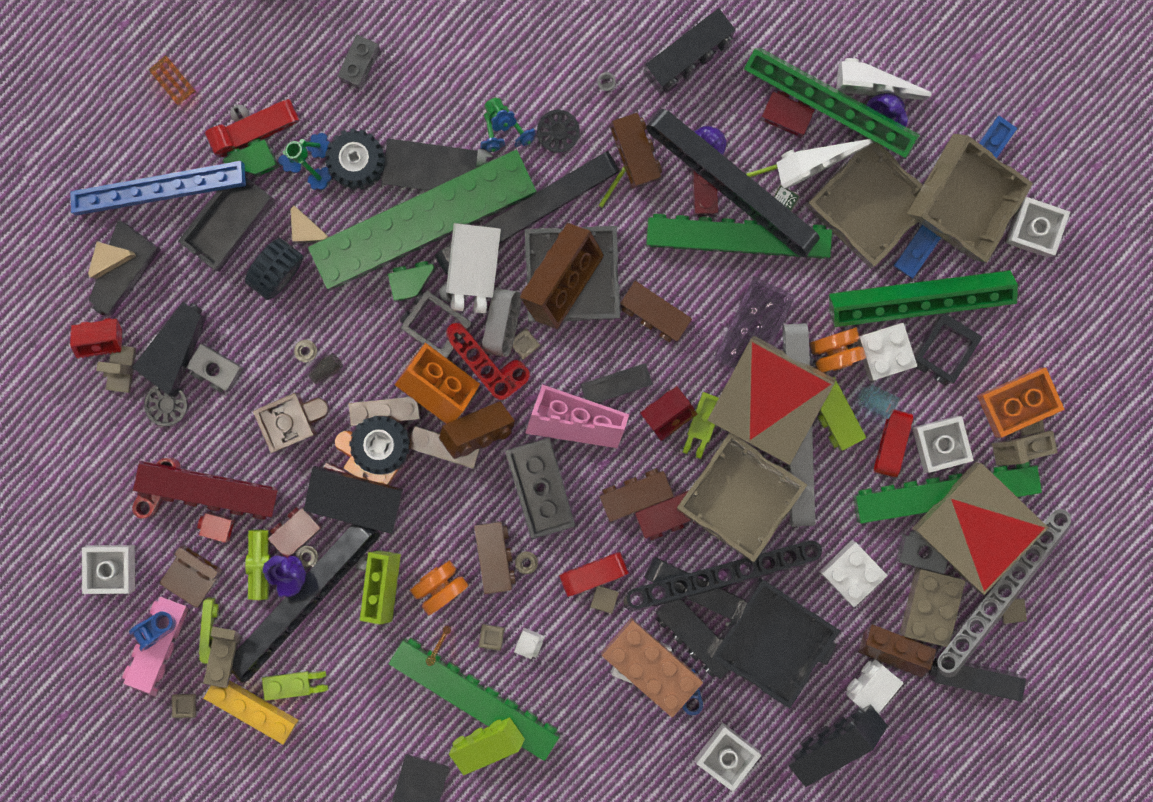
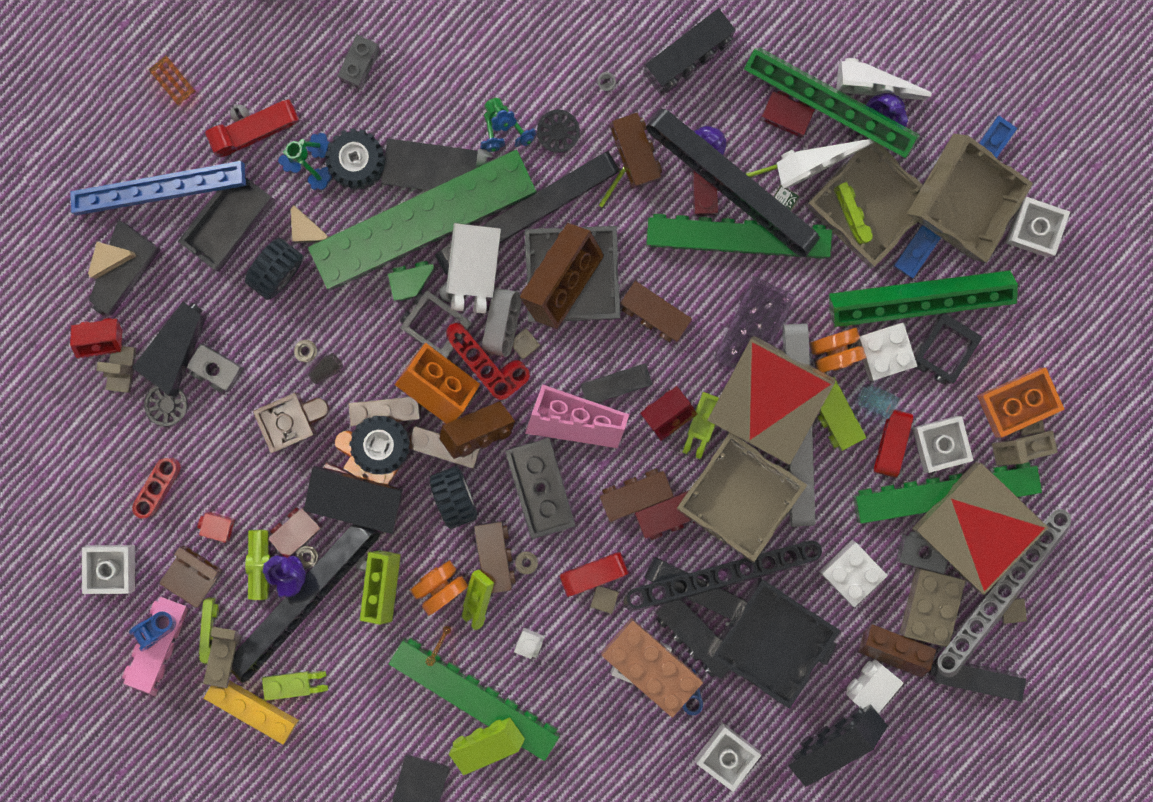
(183, 705): dark tan tile -> none
(205, 489): dark red brick -> none
(256, 157): green slope -> none
(453, 497): none -> black wheel
(477, 599): none -> lime hinge
(491, 637): dark tan tile -> none
(852, 213): none -> lime hinge

